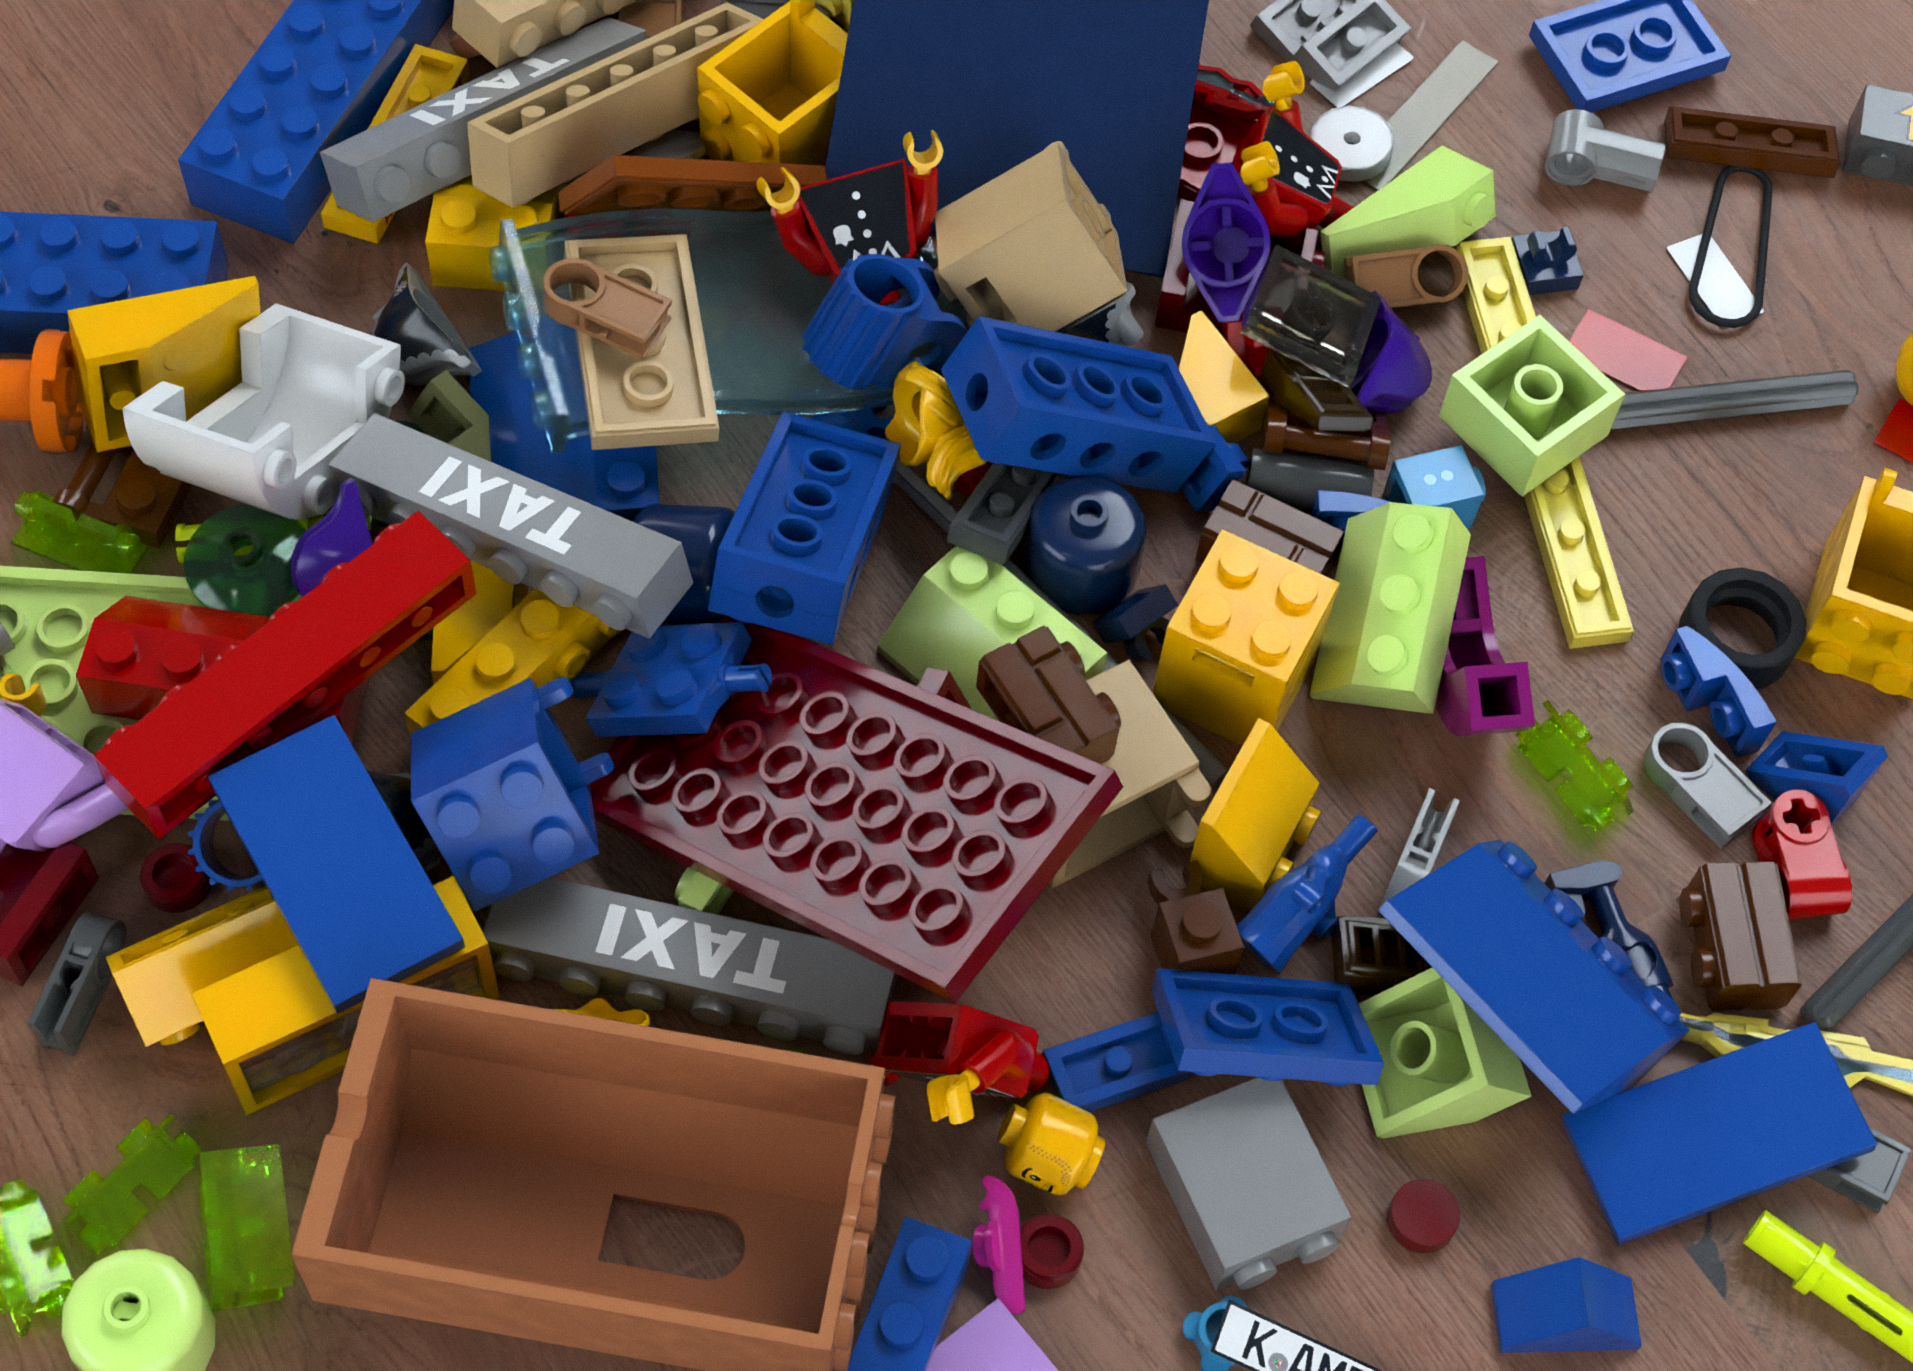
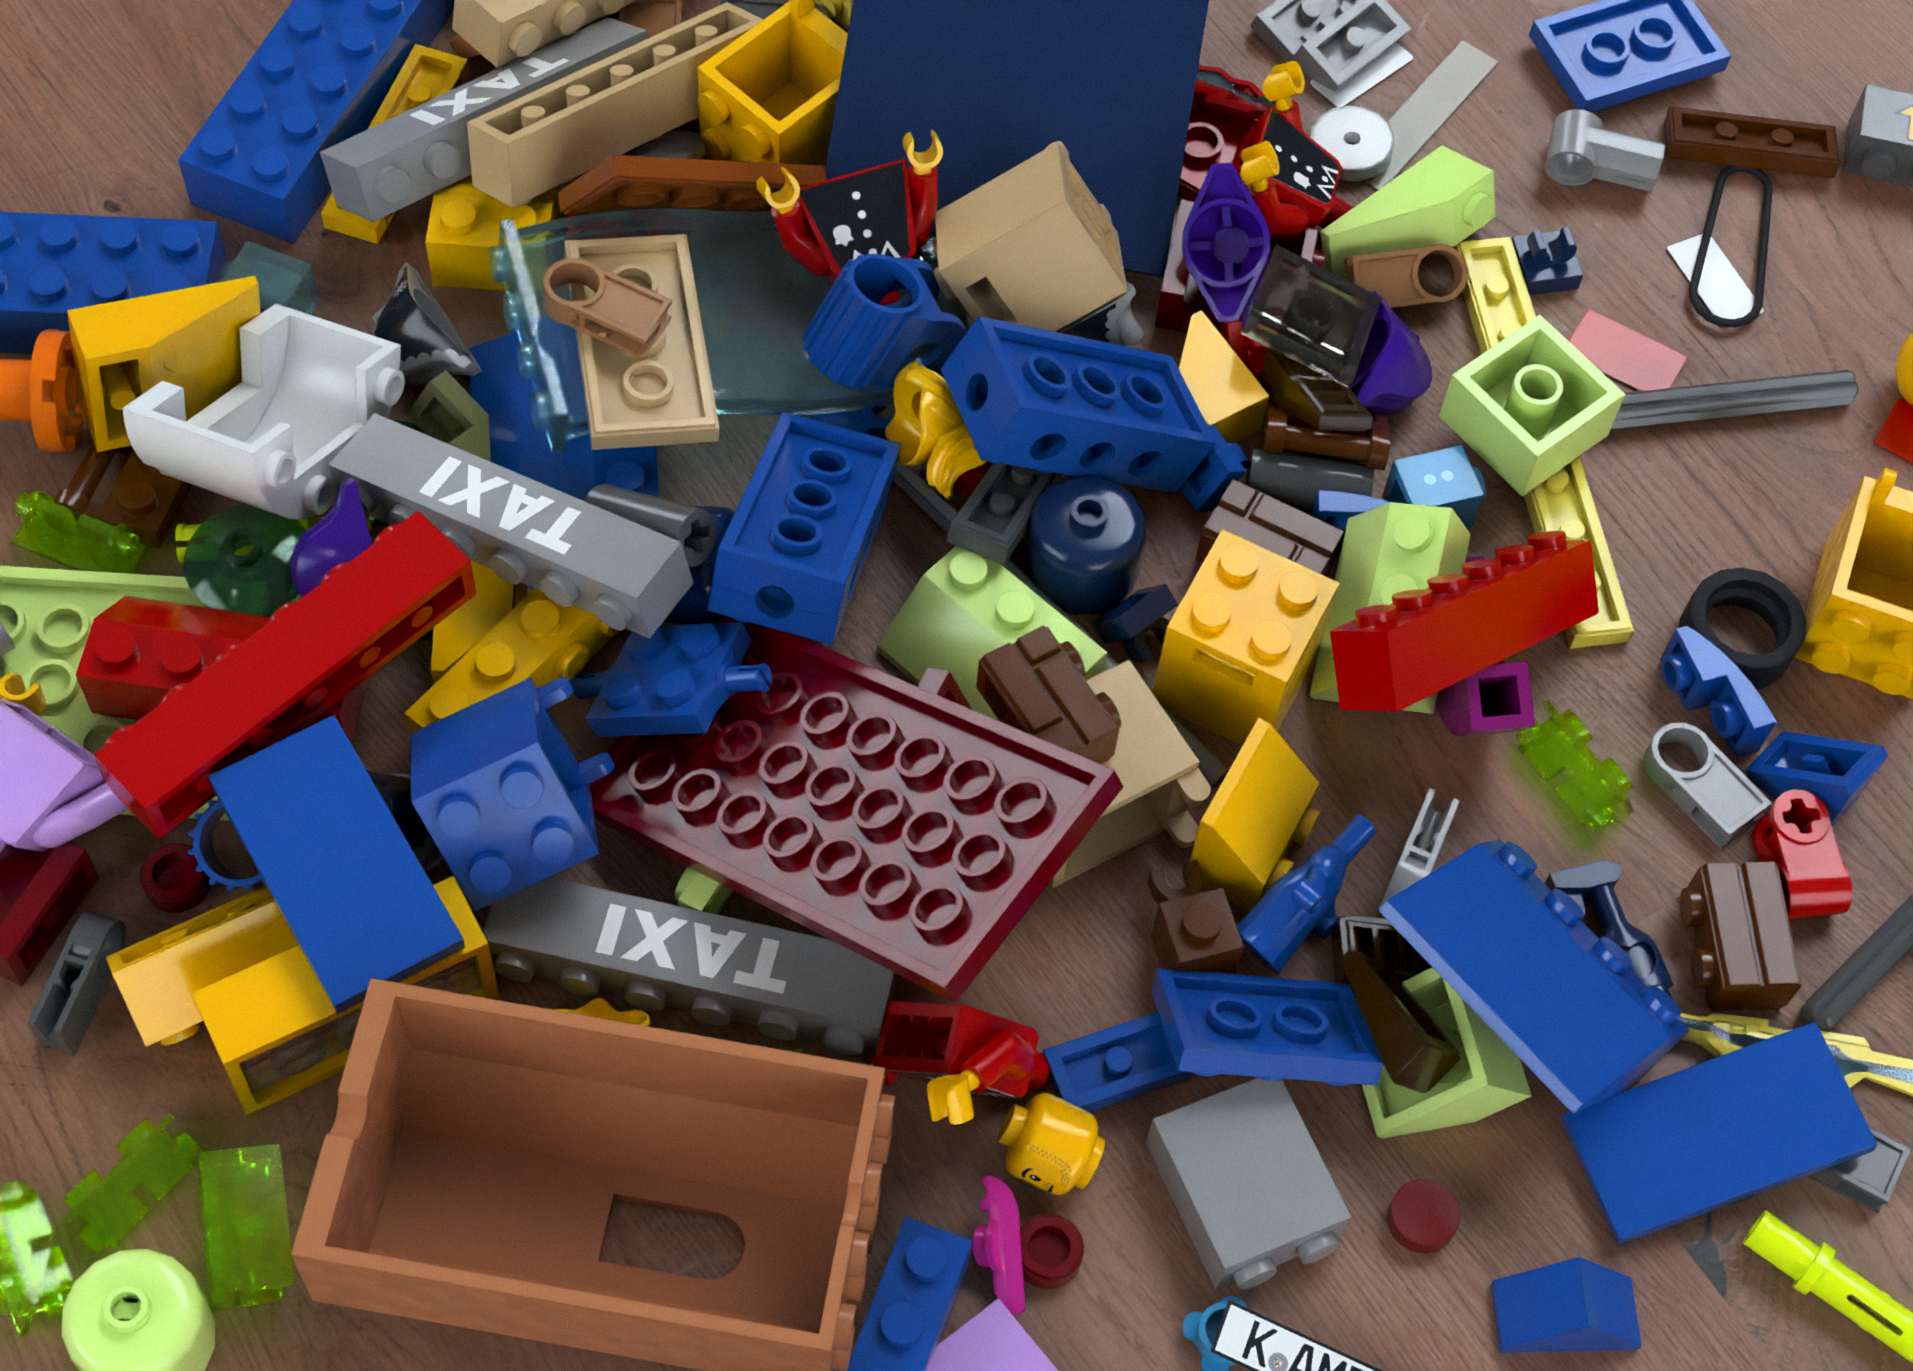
(279, 276): none -> clear light blue brick
(676, 520): none -> dark grey piece
(1404, 1033): none -> dark brown slope
(1463, 622): none -> red brick

